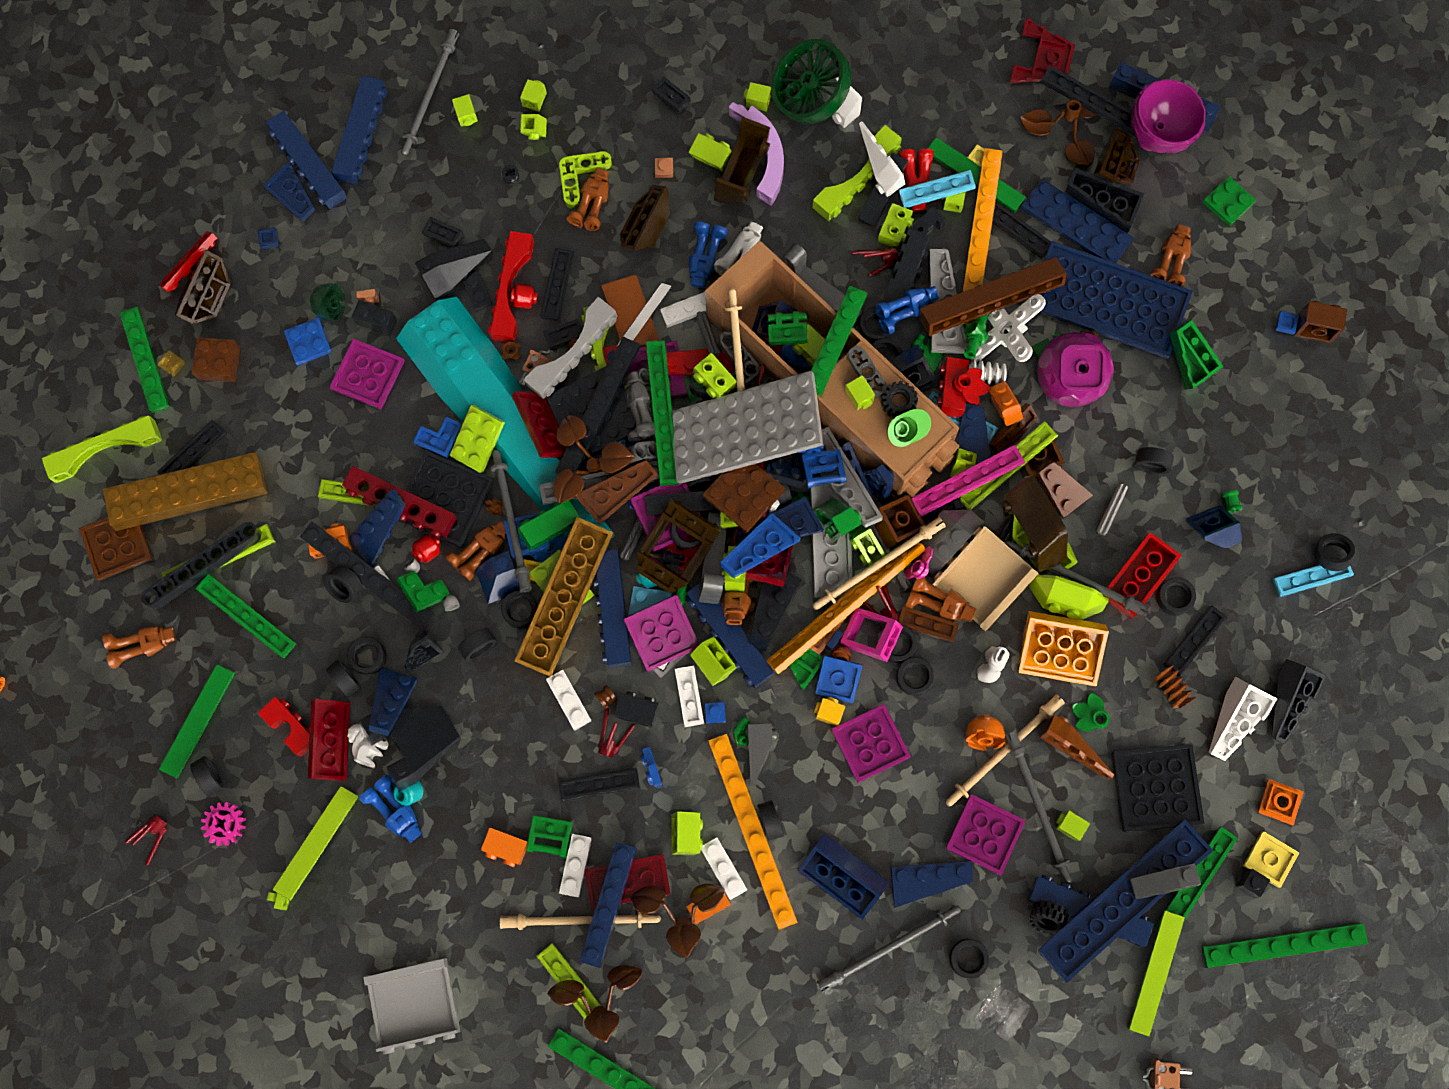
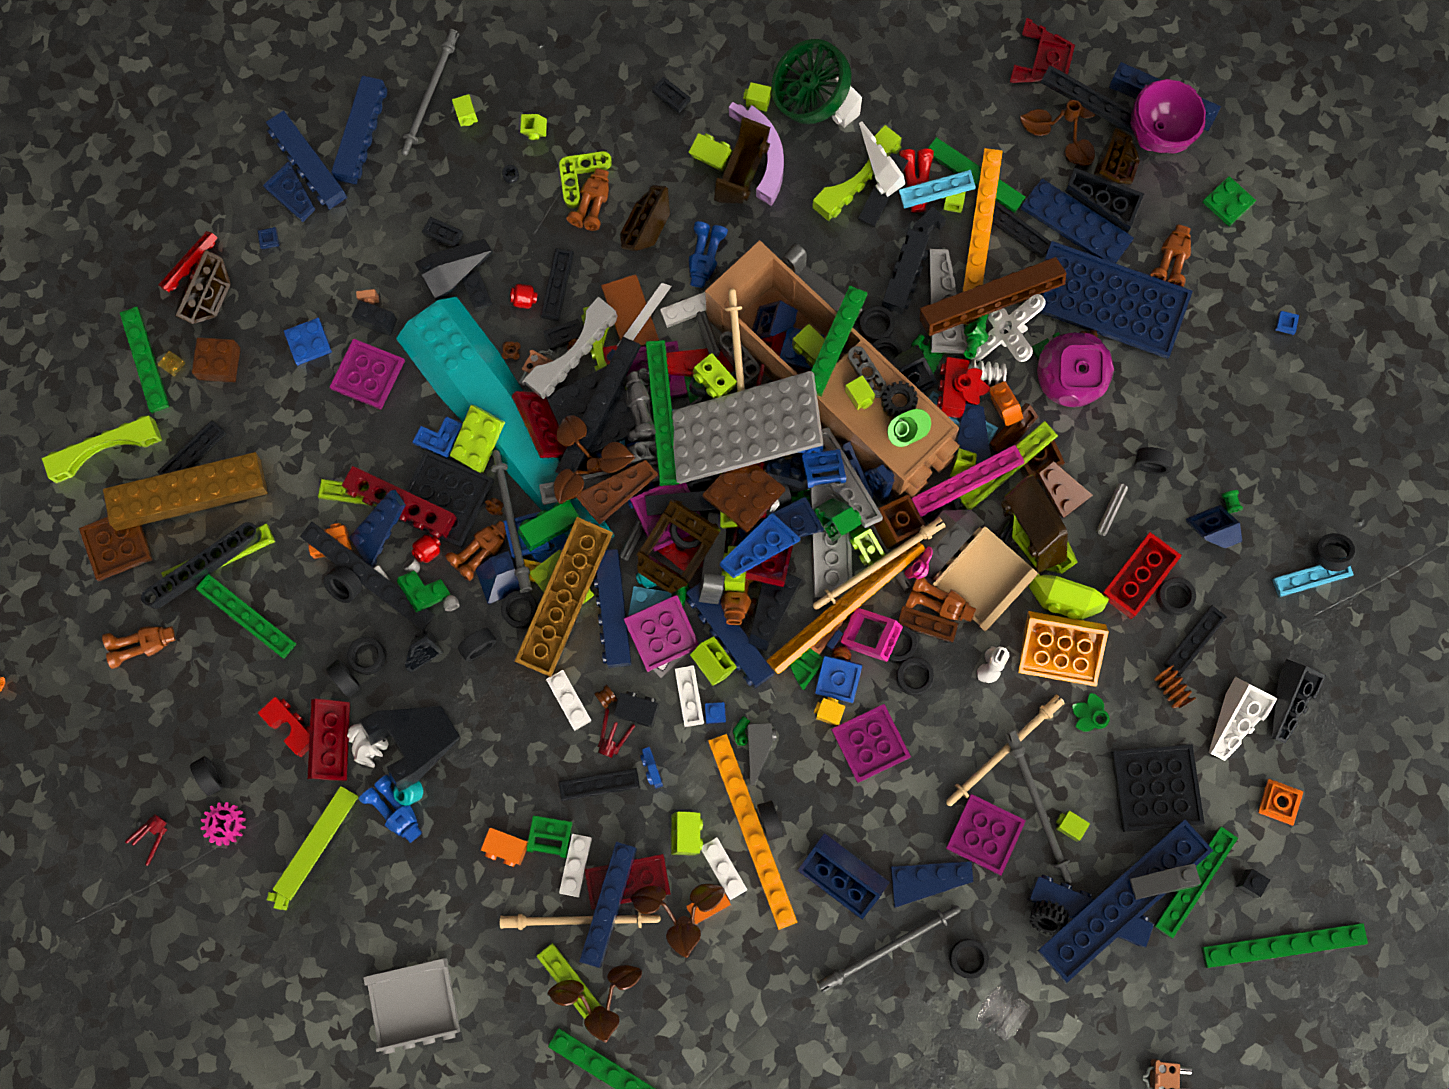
(197, 721): green tile -> none
(327, 301): clear green cylinder -> none
(390, 698): dark blue wing -> none
(518, 252): red arch -> none
(533, 95): lime brick -> none
(663, 167): nougat plate -> none
(667, 557): black pin -> none
(744, 242): white piece -> none
(787, 333): green plate -> none
(887, 255): dark red plant -> none
(889, 610): dark red plant -> none
(895, 226): lime brick -> none
(913, 299): blue piece -> none
(977, 155): light yellow tile -> none
(985, 732): orange cylinder -> none
(1068, 740): dark orange wedge -> none
(1128, 602): dark grey bar -> none
(1156, 973): lime tile -> none
(1193, 355): green wedge -> none
(1271, 858): light yellow plate -> none
(1321, 321): reddish brown brick -> none

